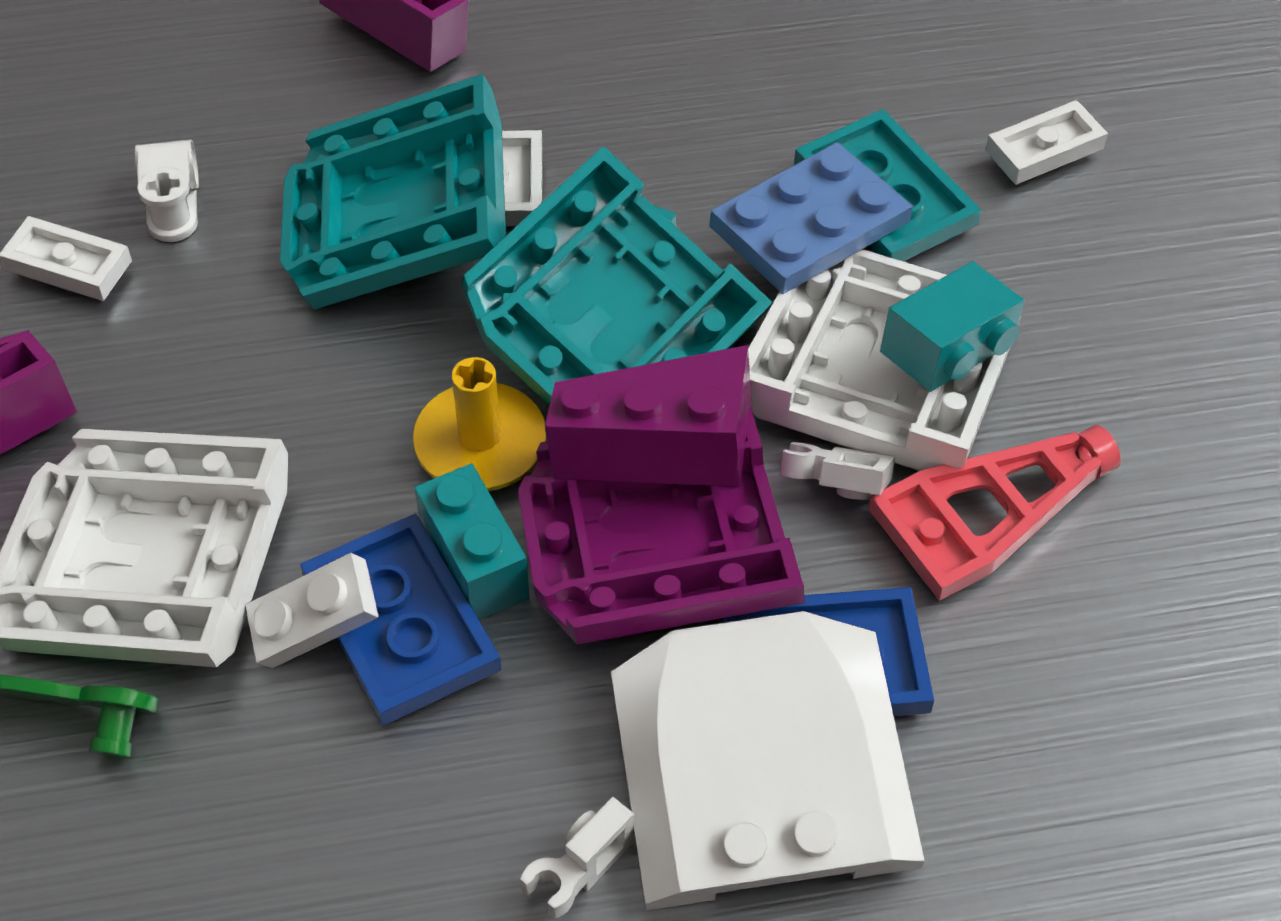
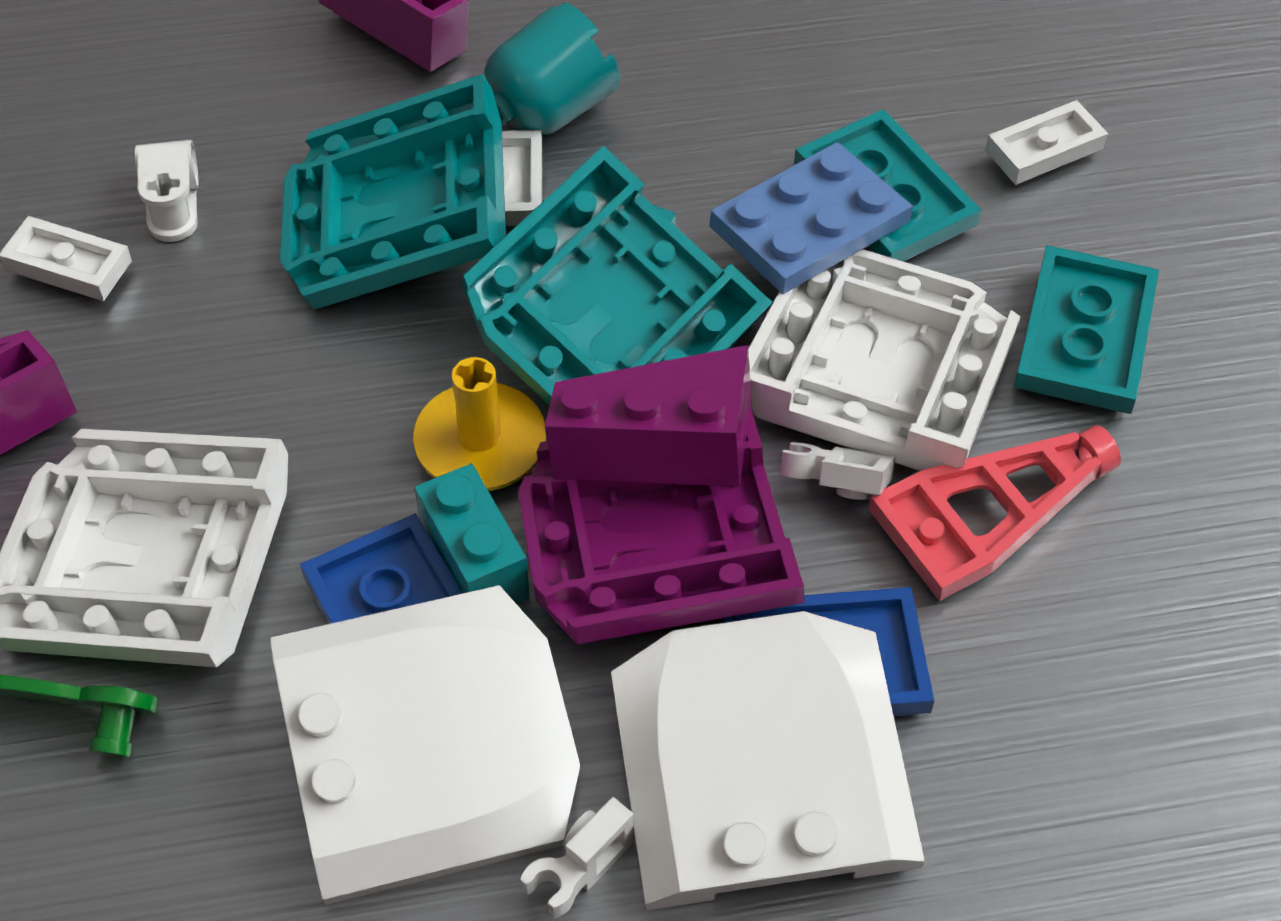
(311, 610): white plate -> none
(426, 741): none -> white wedge
(550, 71): none -> teal cylinder
(952, 326): teal brick -> none
(1088, 329): none -> teal plate

